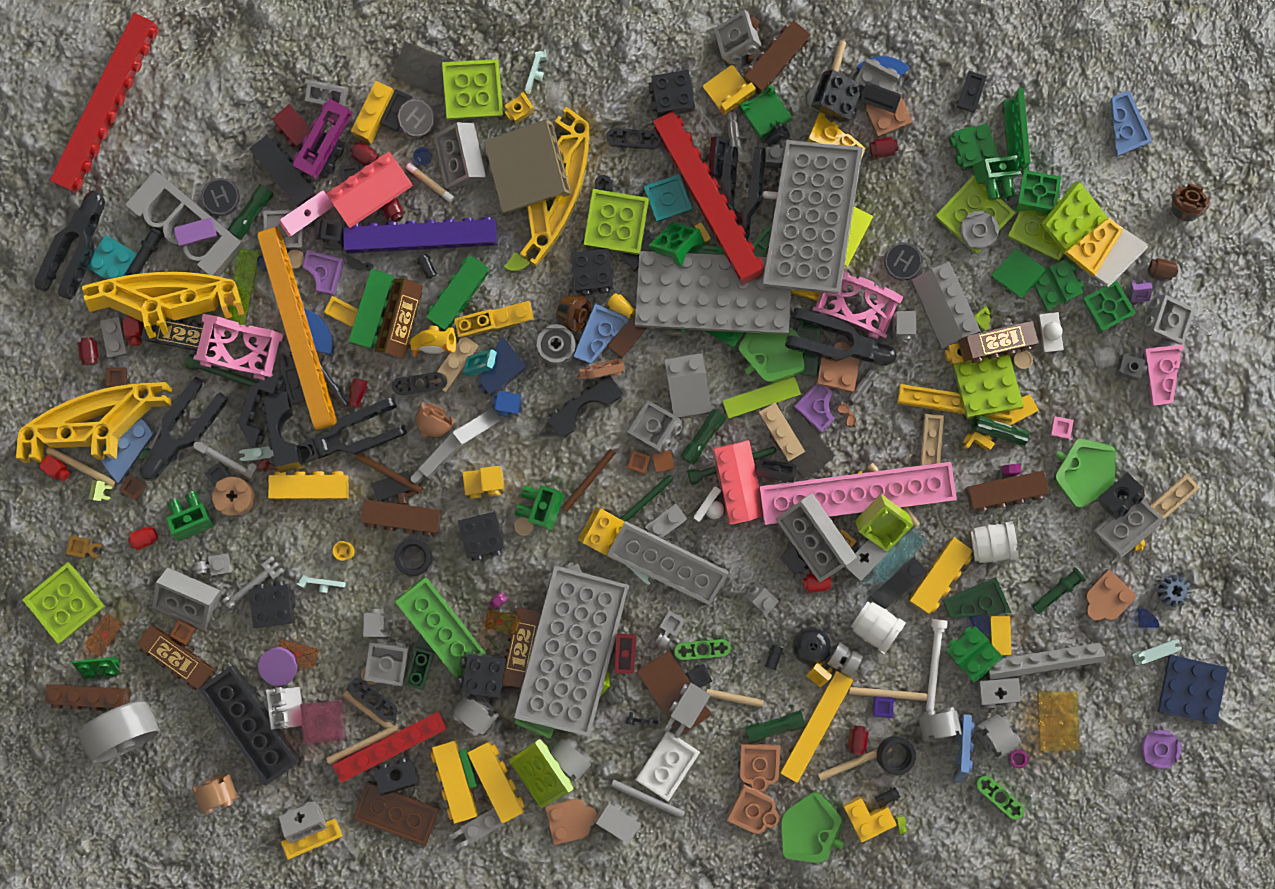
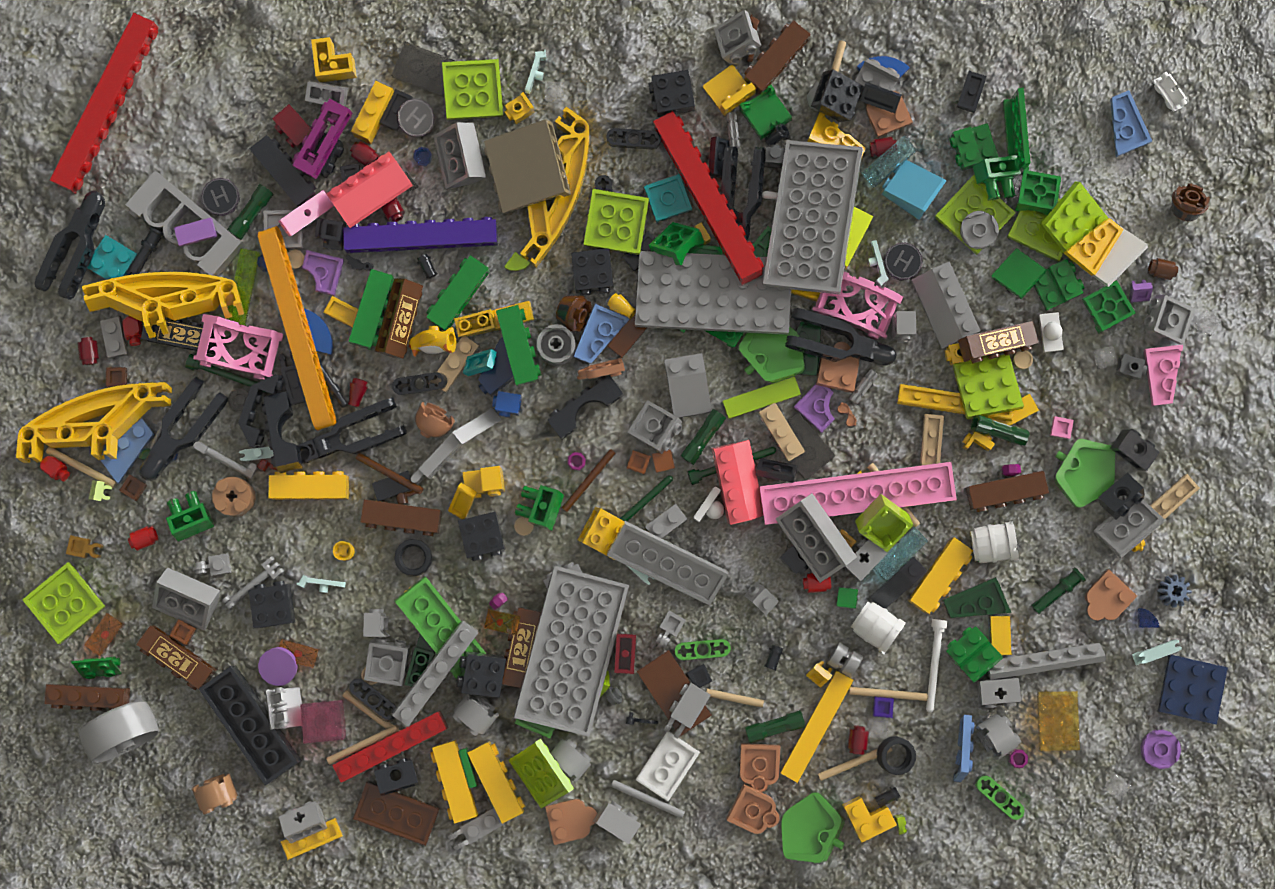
(217, 473): black tile -> none
(331, 66): none -> yellow brick
(429, 182): tan bar -> none
(435, 673): none -> light grey plate
(462, 501): none -> yellow tile
(517, 345): none -> green brick
(576, 461): none -> magenta tile
(802, 648): black cylinder -> none
(847, 597): none -> green tile
(877, 260): none -> light aqua piece
(889, 161): none -> clear light blue plate
(912, 188): none -> medium azure slope
(939, 725): light grey brick -> none
(982, 622): clear blue tile -> none
(983, 319): lime tile -> none
(1124, 447): none -> black brick
(1173, 99): none -> white hinge

